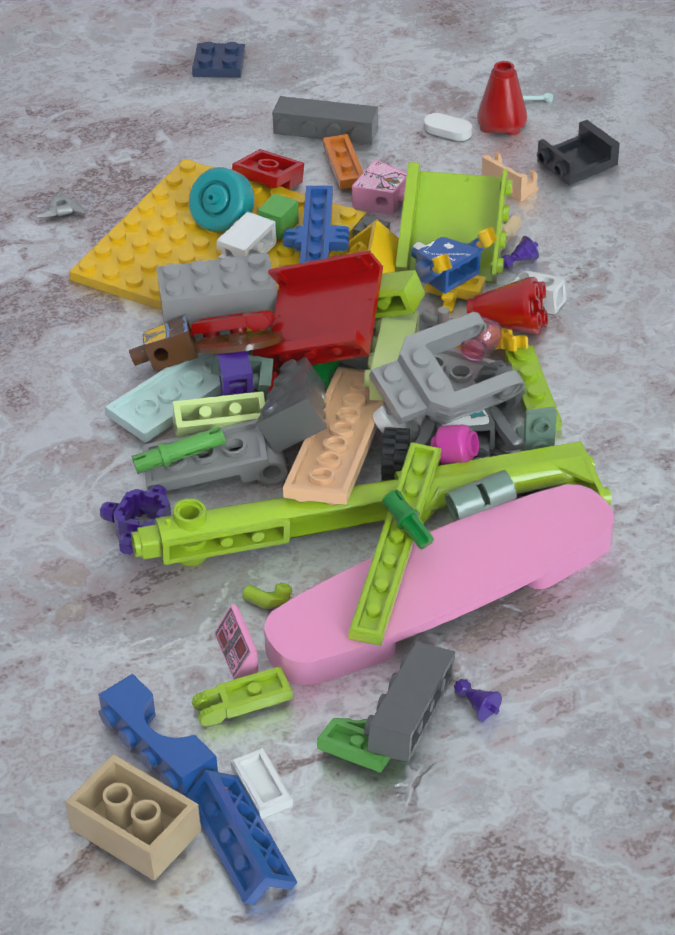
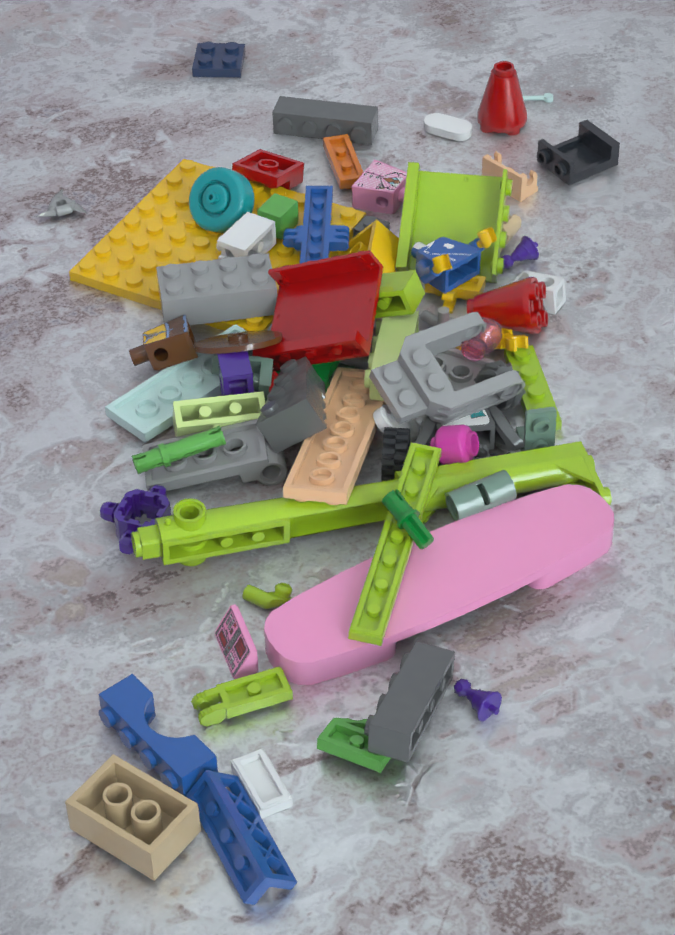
(234, 323): red hinge -> none

